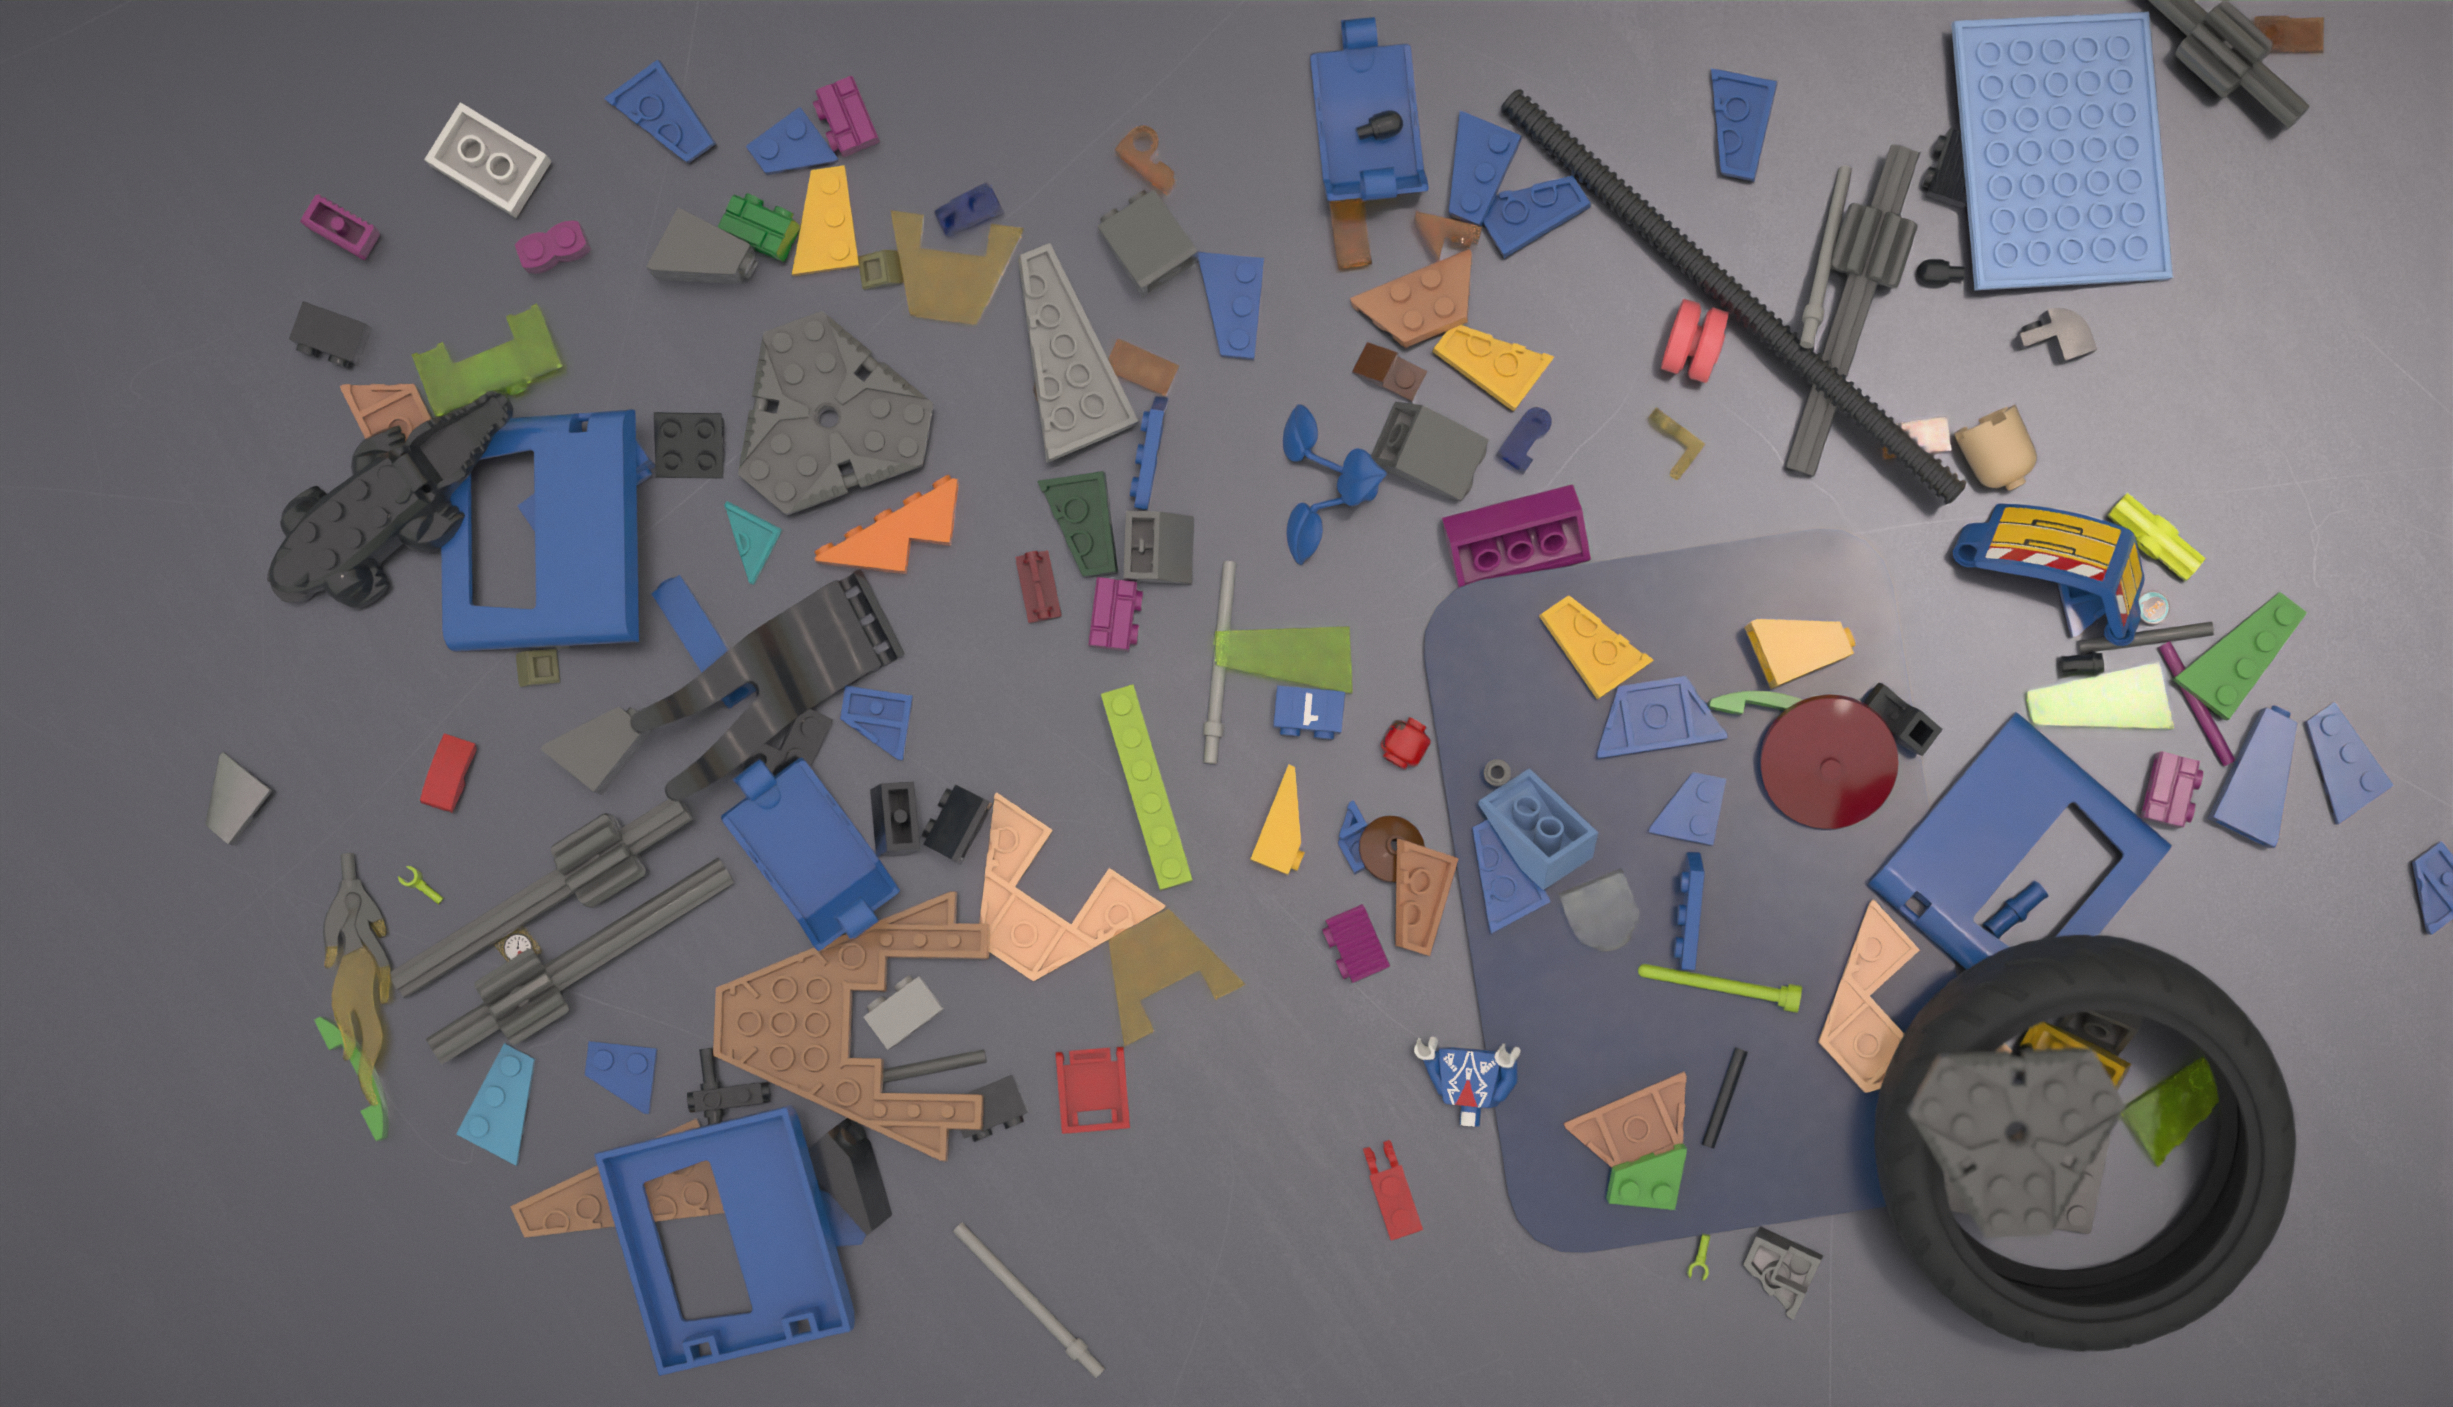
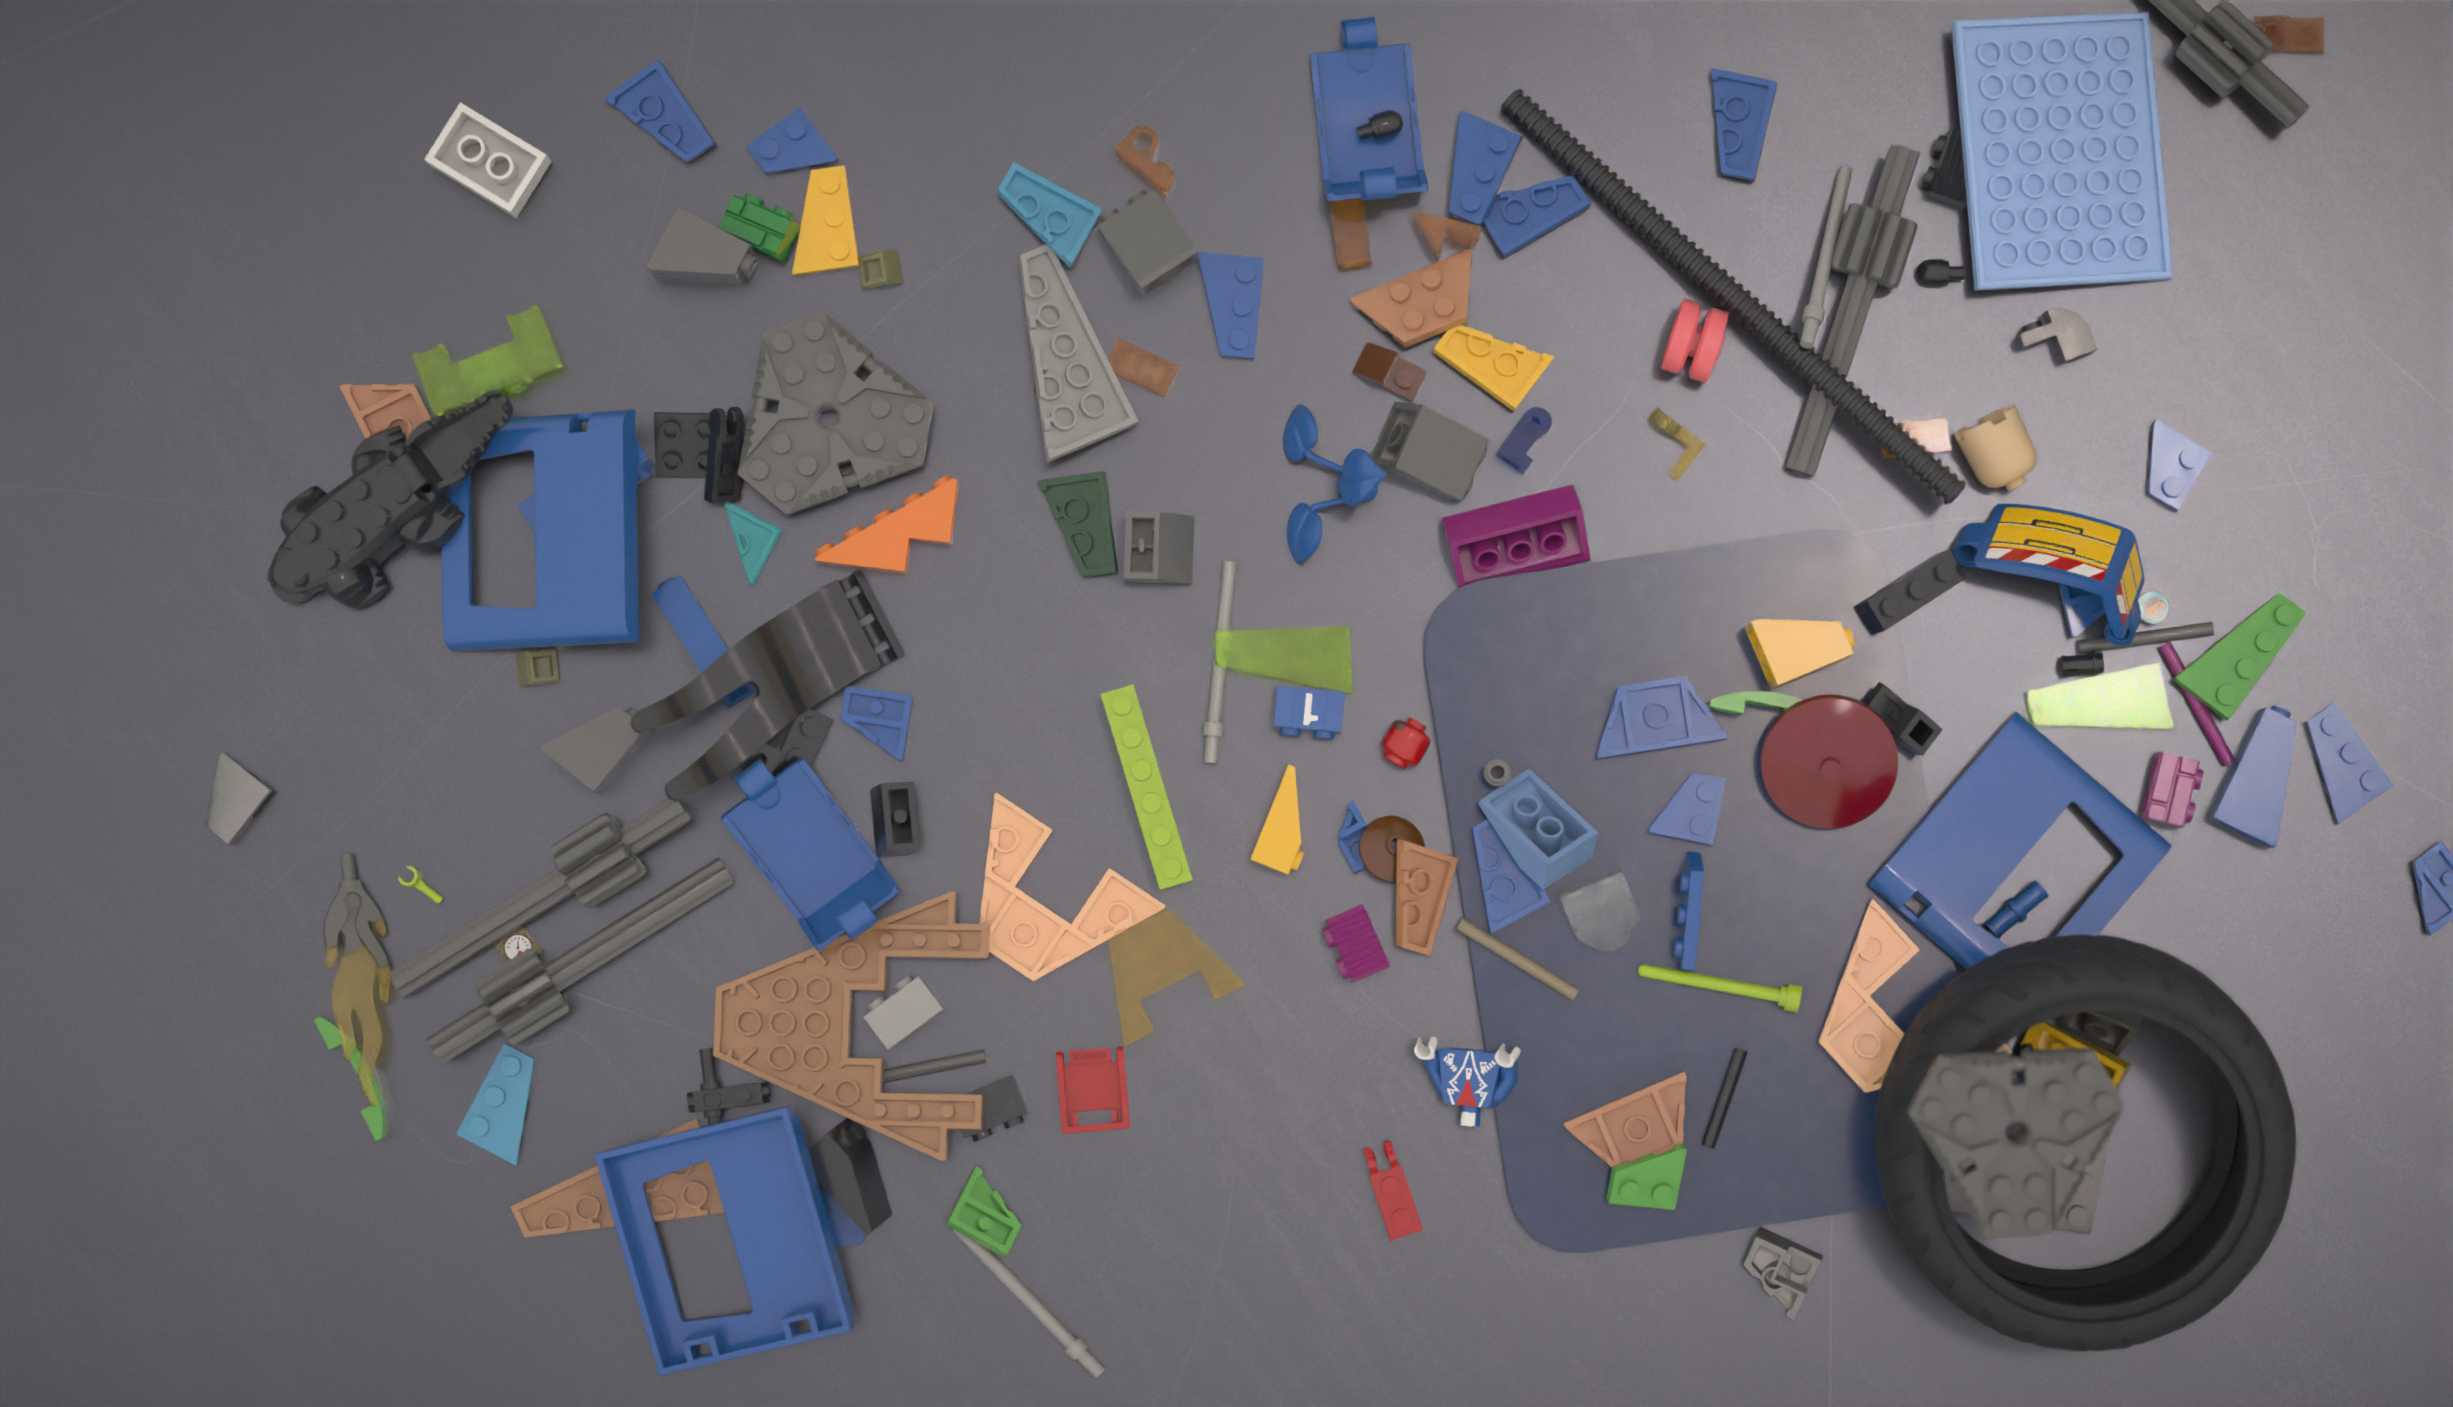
(329, 334): black brick -> none
(340, 226): magenta brick -> none
(447, 773): red slope -> none
(561, 243): magenta brick -> none
(623, 1071): blue wing -> none
(724, 455): none -> black hinge
(846, 116): magenta brick -> none
(950, 283): clear yellow wing -> none
(957, 823): black slope -> none
(968, 209): clear blue leg -> none
(983, 1215): none -> bright green wing
(1038, 586): dark red hinge -> none
(1050, 211): none -> dark azure wing
(1114, 614): magenta brick -> none
(1147, 454): blue wing -> none
(1517, 959): none -> dark tan bar
(1592, 647): yellow wing -> none
(1701, 1257): lime hand -> none
(1910, 592): none -> black brick
(2156, 537): neon yellow piece -> none
(2172, 1109): clear neon green wing -> none
(2173, 465): none -> wing

